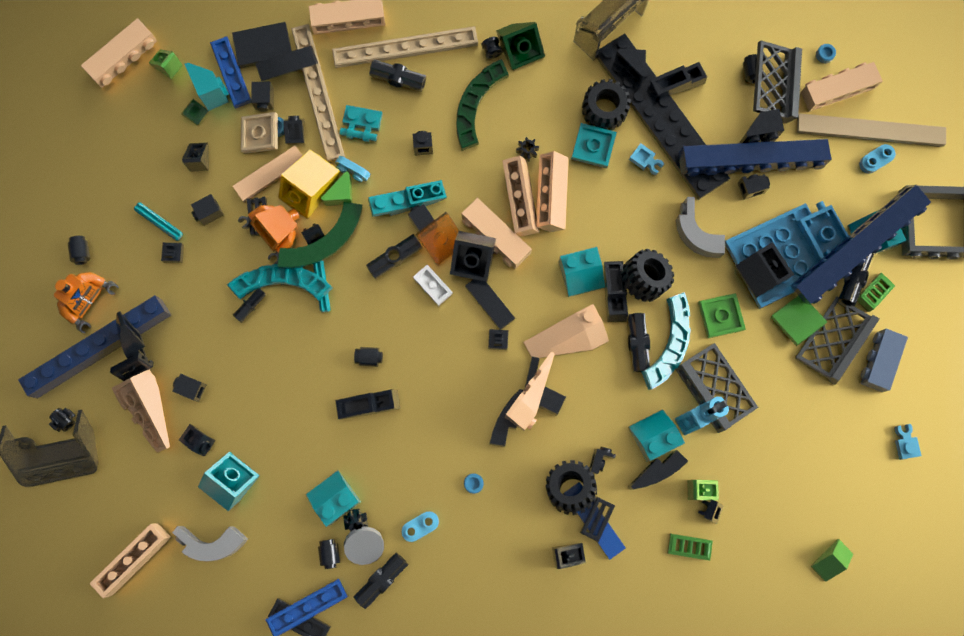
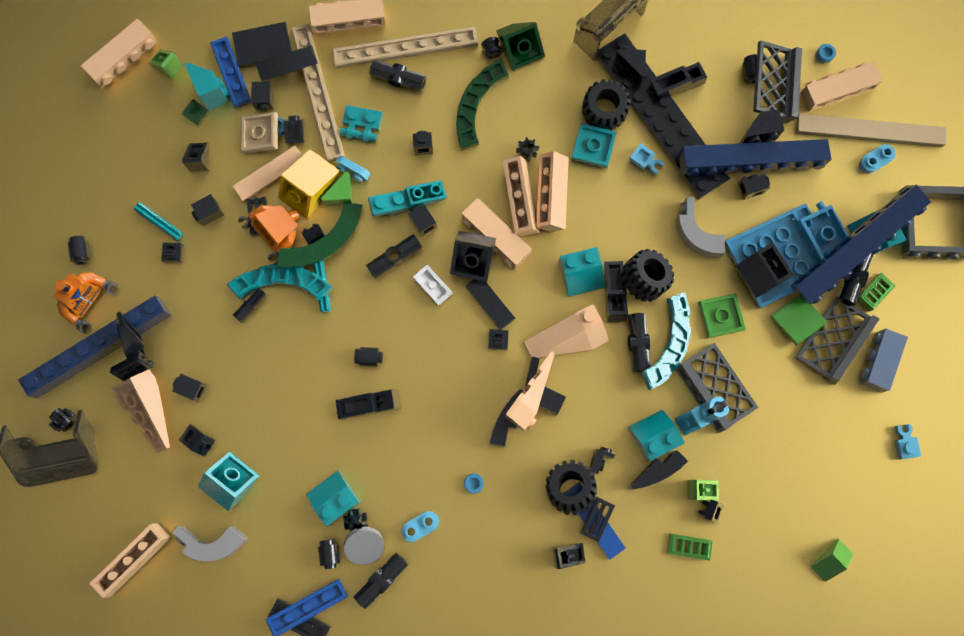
(439, 238): clear orange tile -> none

